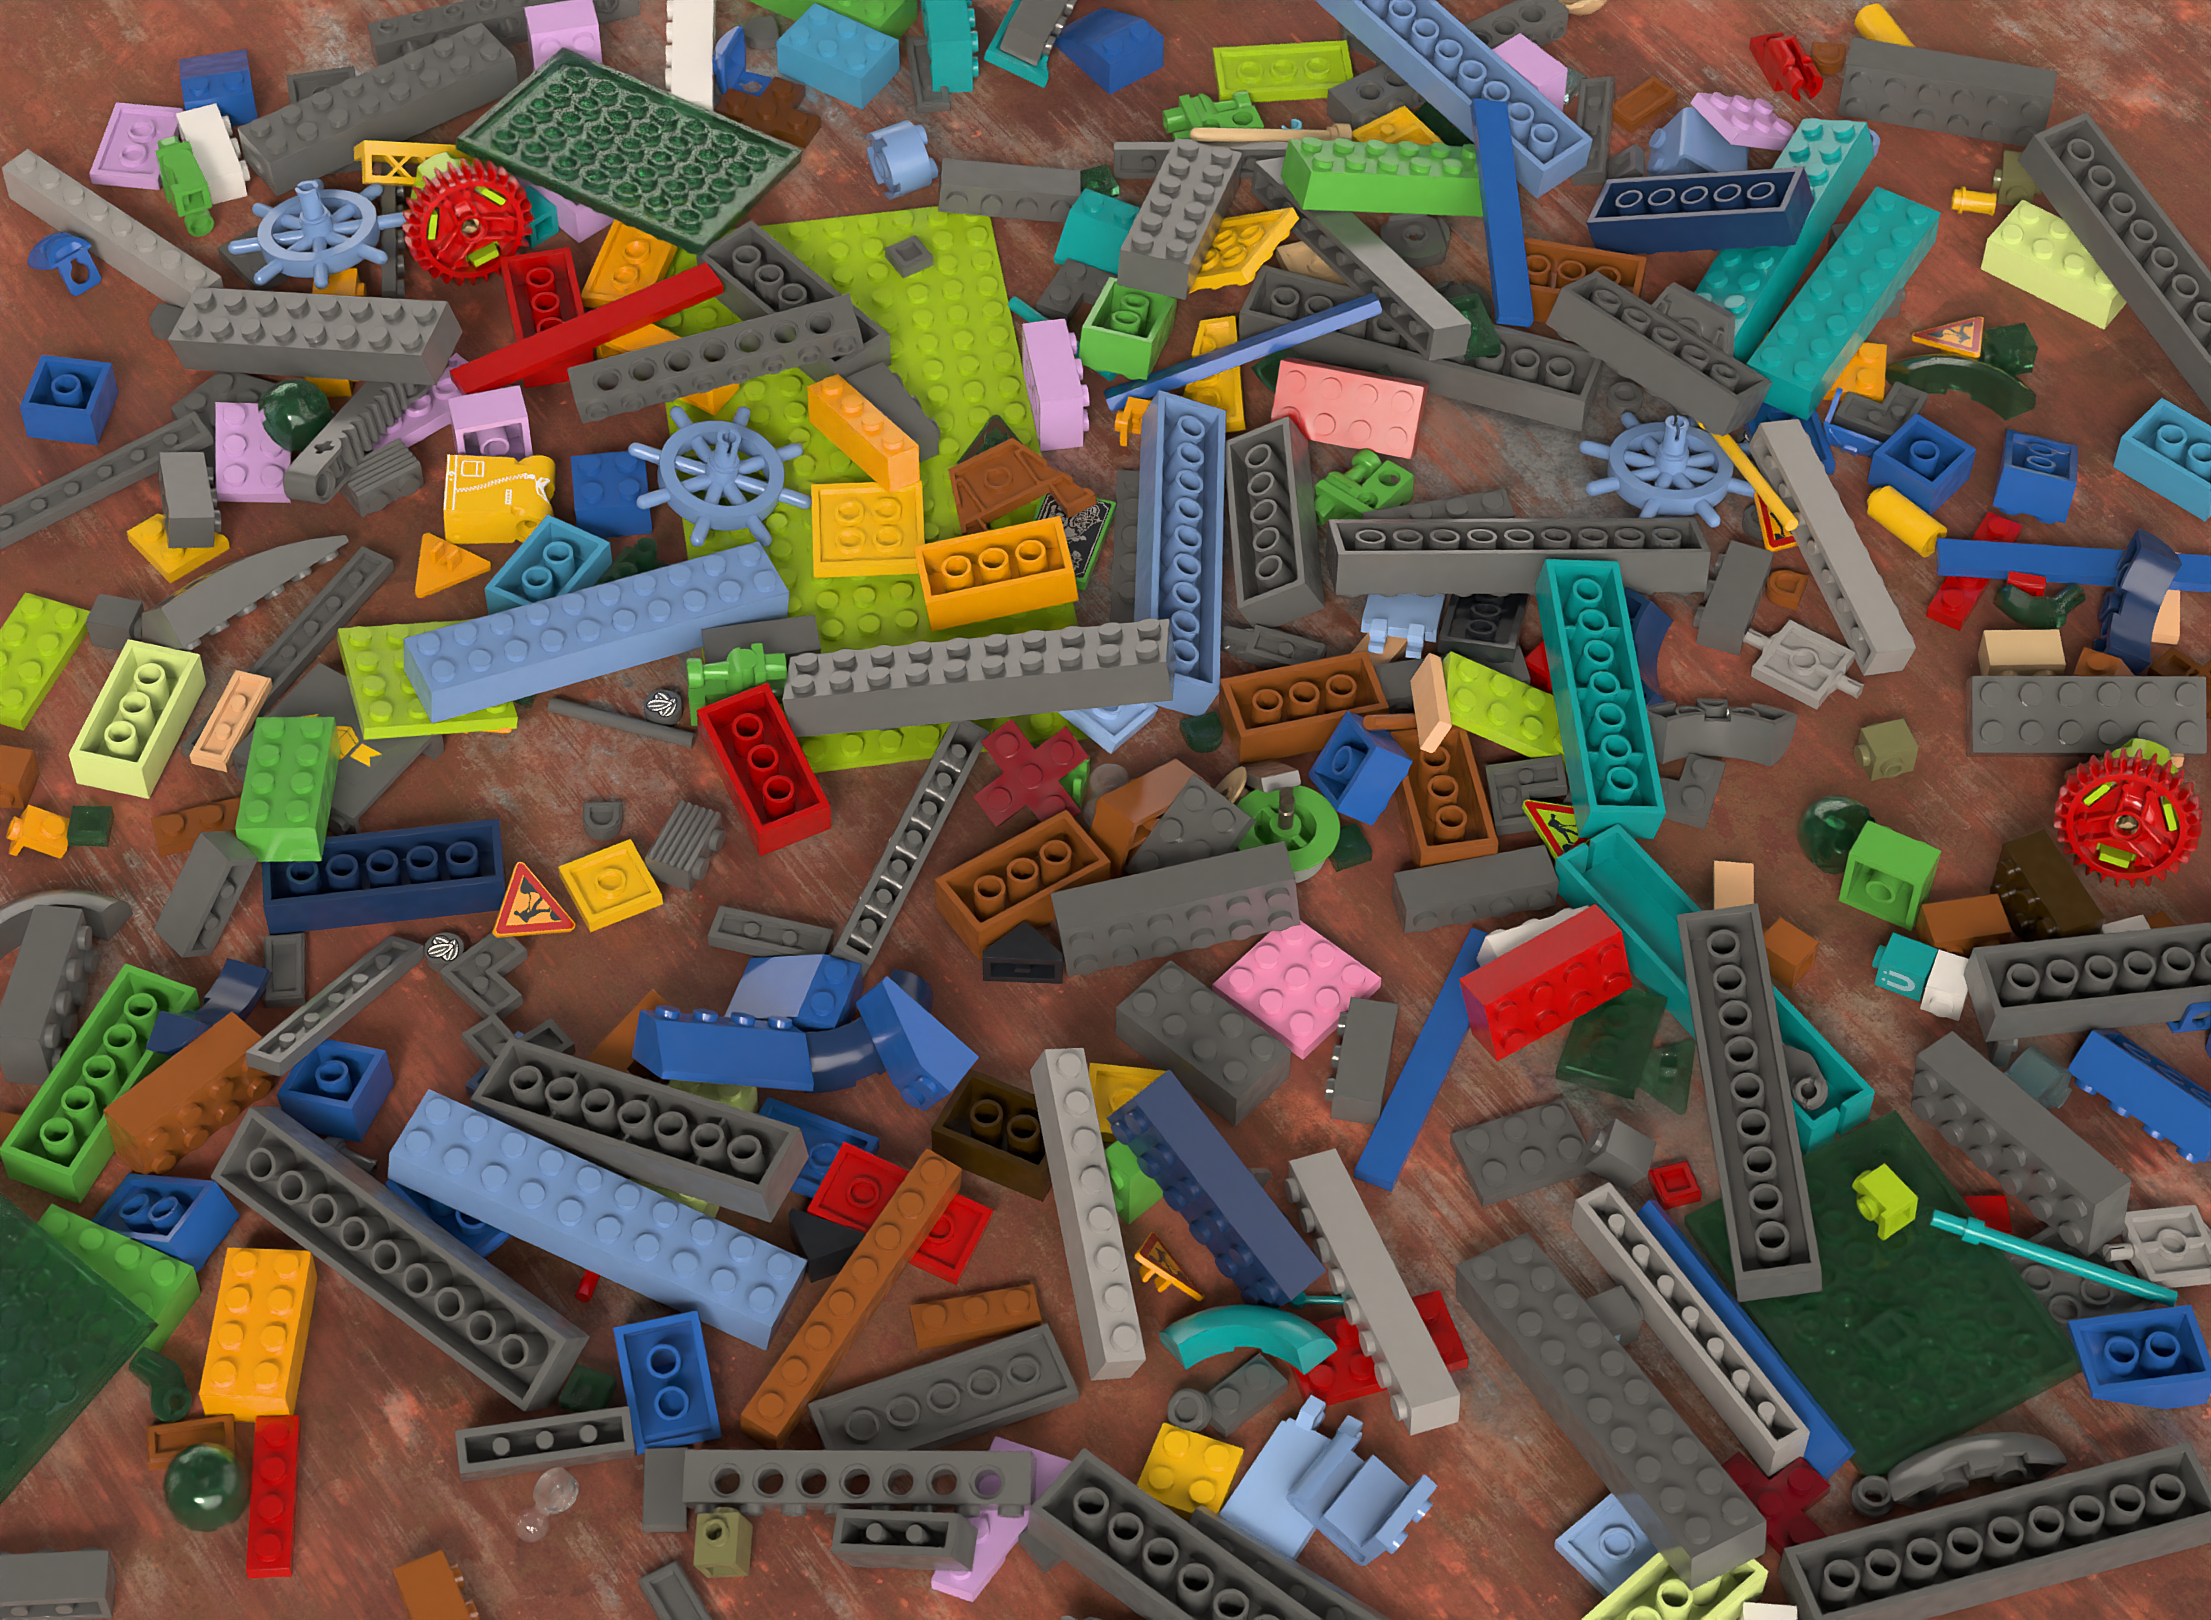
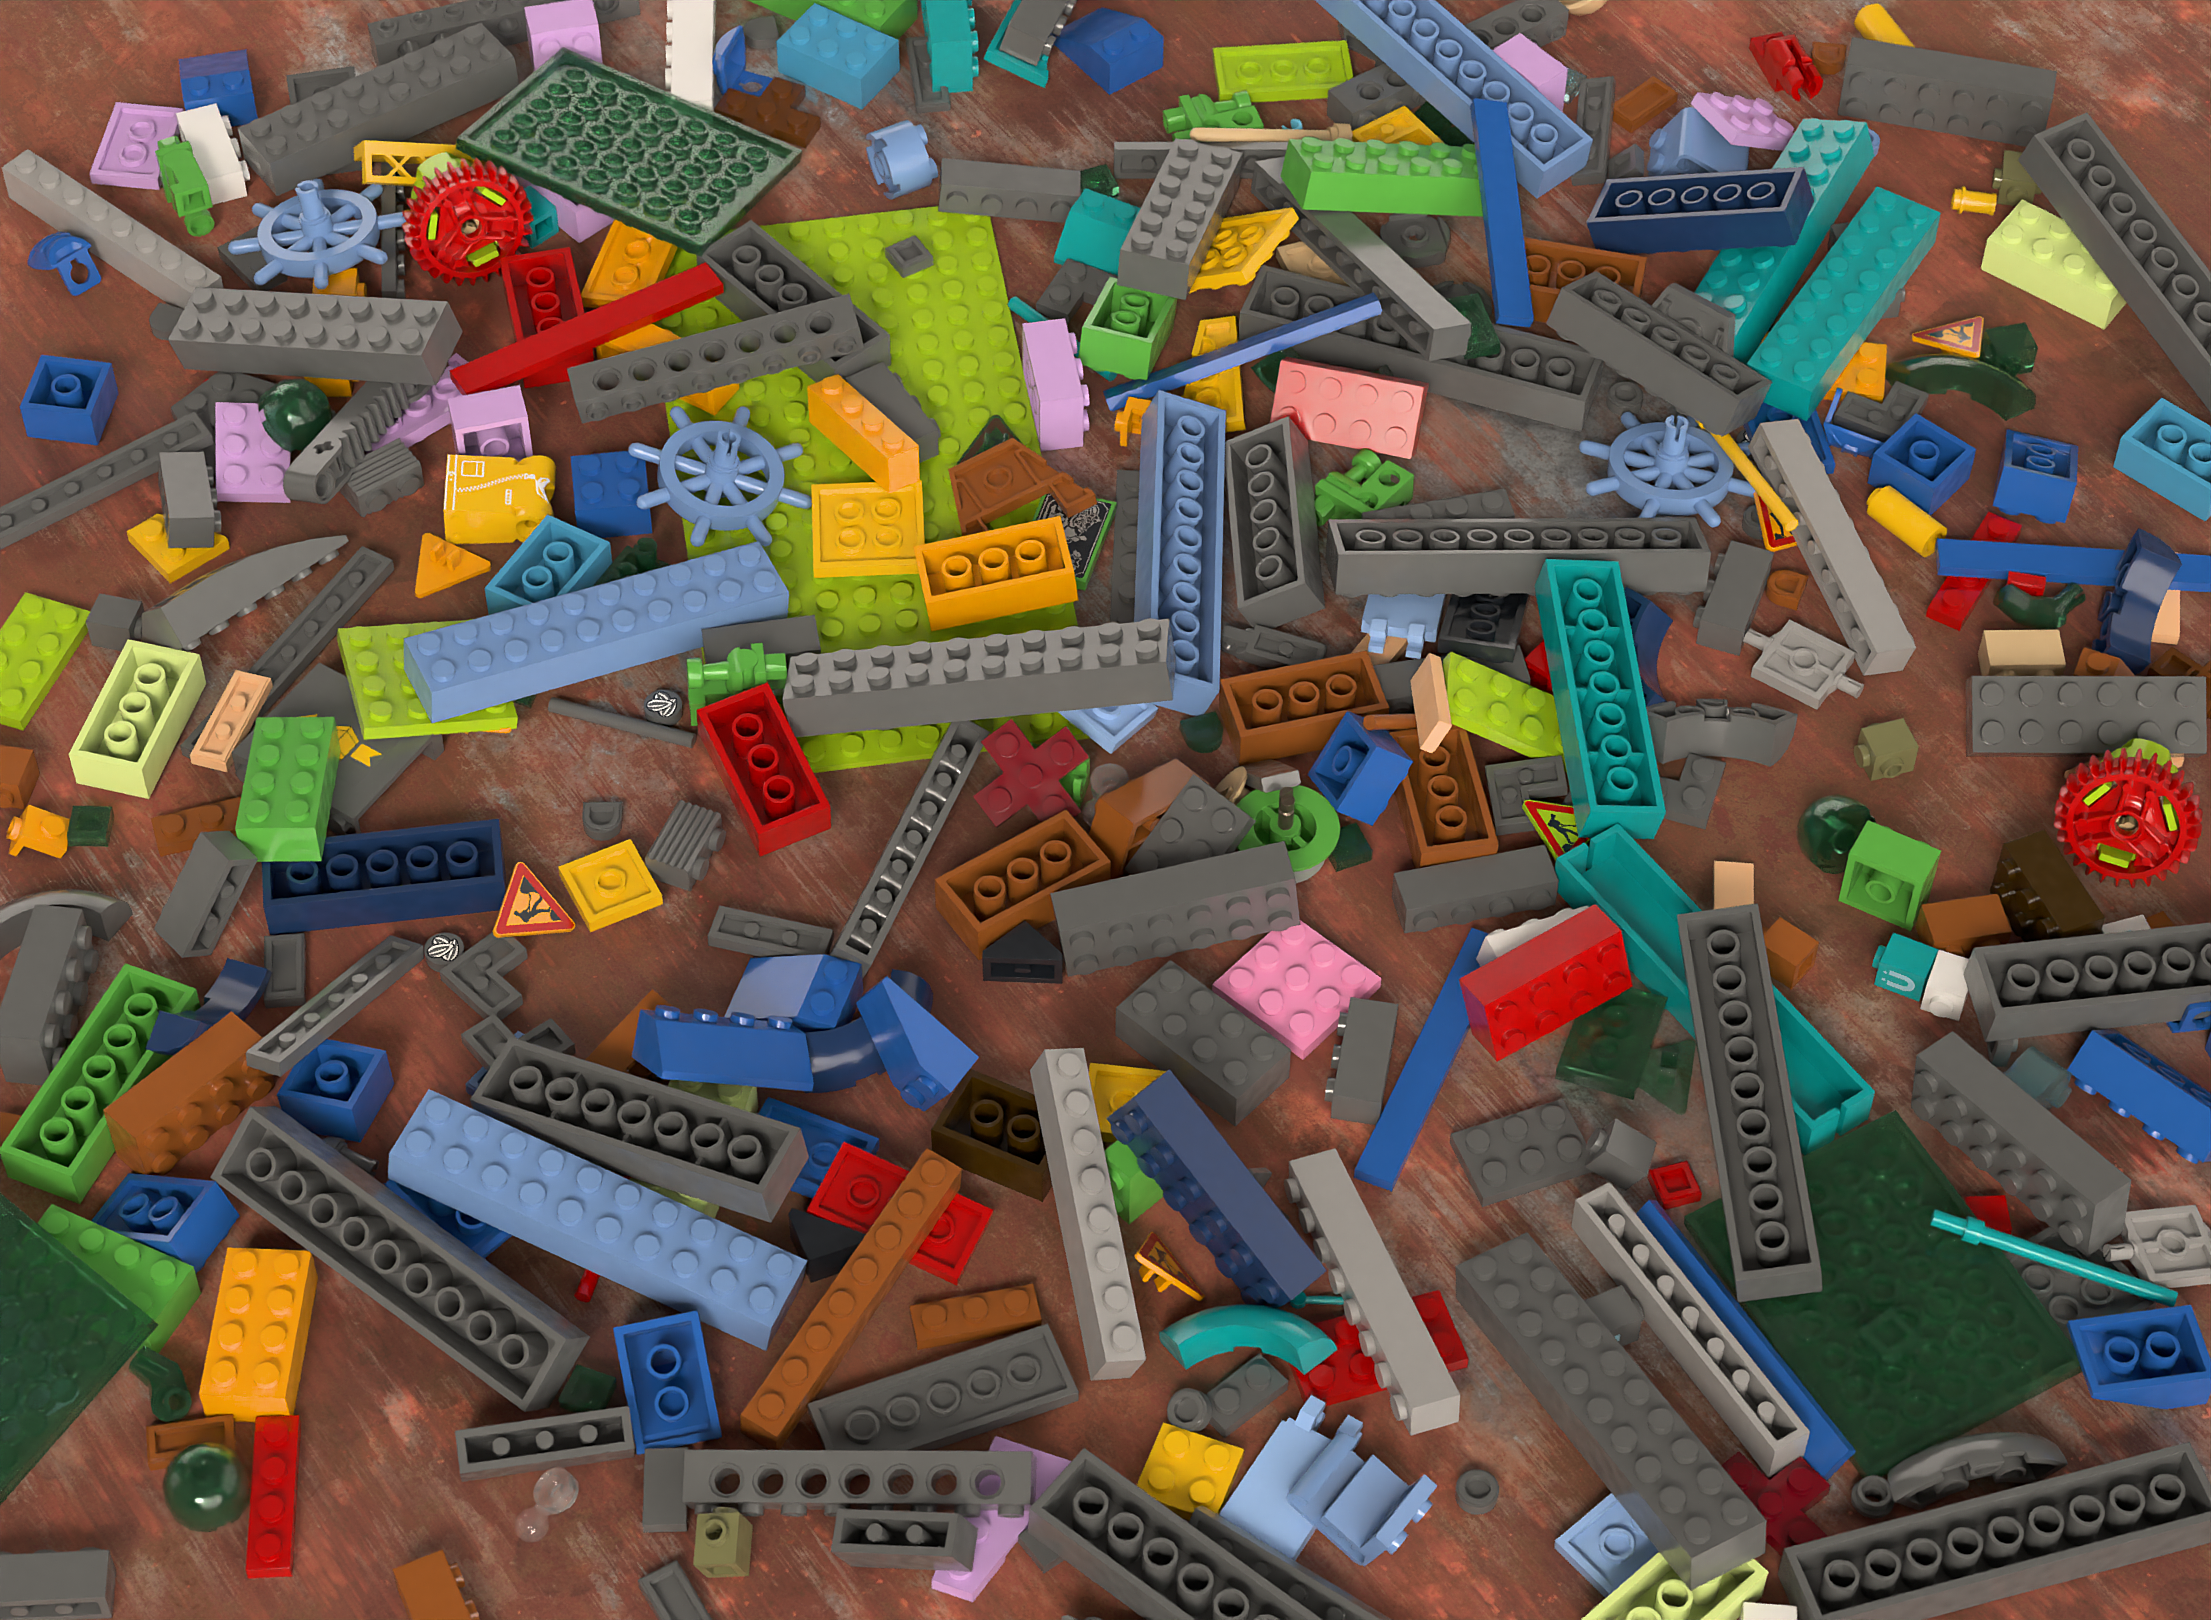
(1477, 1492): none -> dark grey tile
(1805, 1080): dark grey arm -> none
(1885, 1200): lime brick -> none

